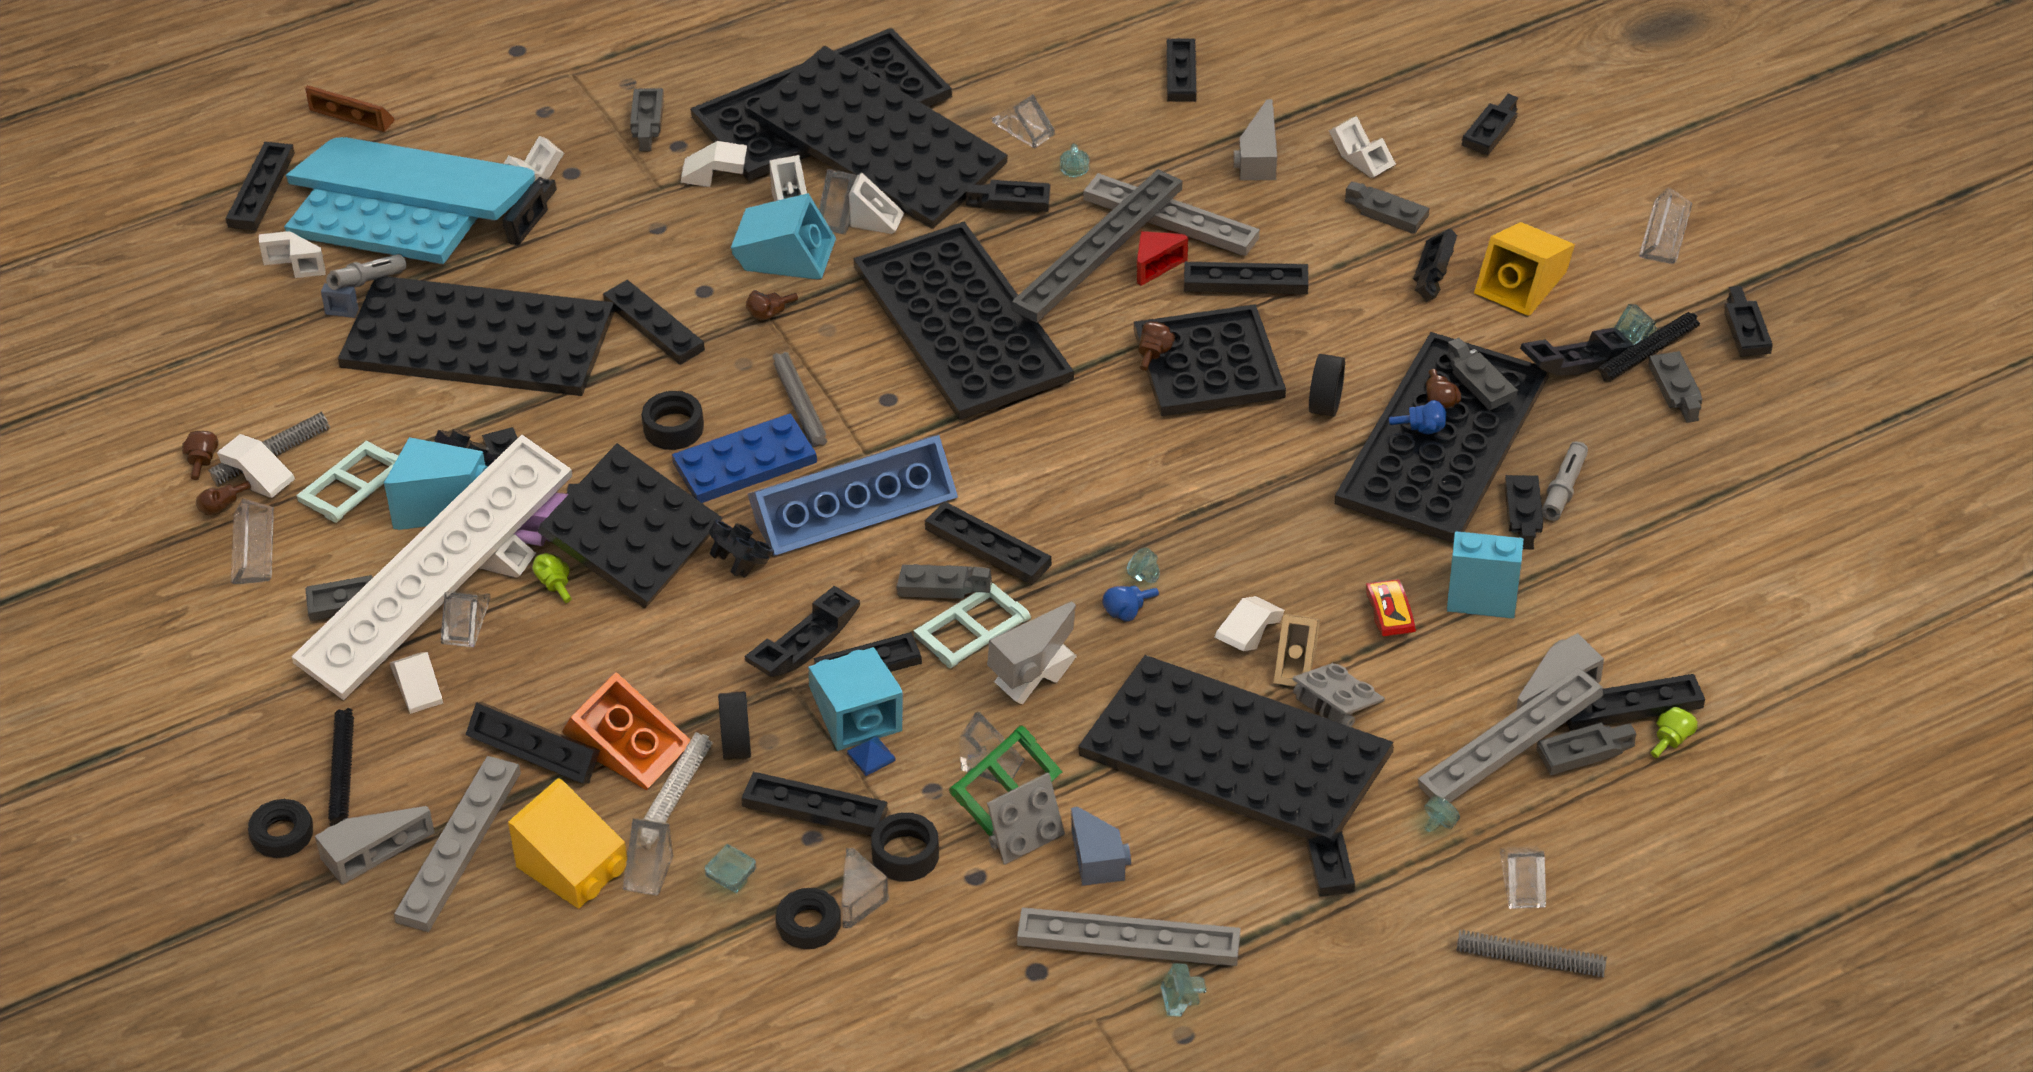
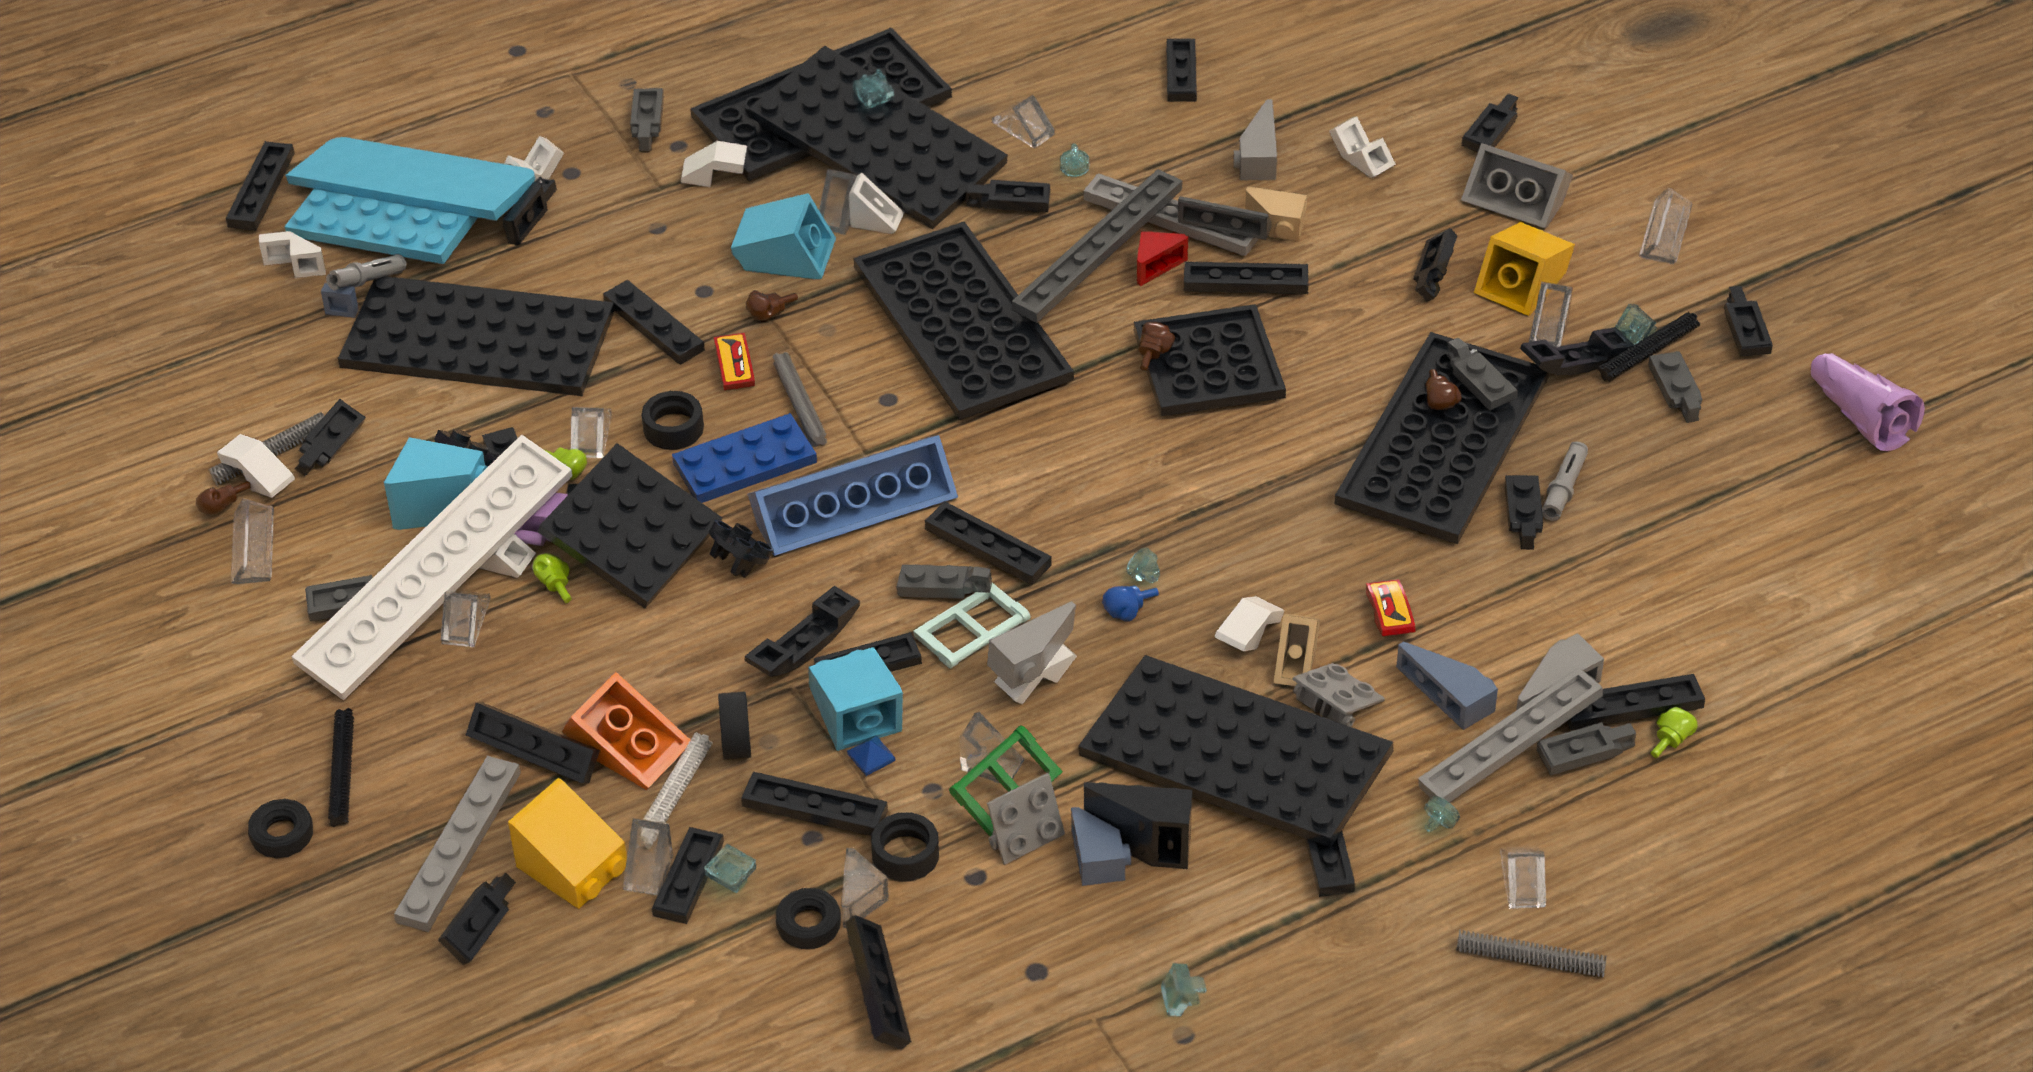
(200, 450): reddish brown piece -> none
(329, 436): none -> black hinge
(339, 472): light aqua window -> none
(348, 109): dark orange slope -> none
(371, 839): light grey slope -> none
(417, 682): white slope -> none
(477, 919): none -> black hinge
(574, 459): none -> lime piece
(590, 430): none -> clear slope
(687, 875): none -> black tile
(734, 361): none -> slope
(786, 178): white slope -> none
(873, 89): none -> clear light blue tile
(877, 982): none -> black plate
(1129, 936): light grey plate -> none
(1148, 818): none -> black slope
(1223, 218): none -> dark grey slope
(1285, 211): none -> tan slope
(1326, 385): black tyre -> none
(1387, 207): dark grey hinge -> none
(1425, 418): blue piece -> none
(1450, 684): none -> sand blue slope
(1485, 574): medium azure slope -> none
(1516, 186): none -> light grey slope
(1551, 313): none -> clear slope
(1870, 401): none -> lavender cone

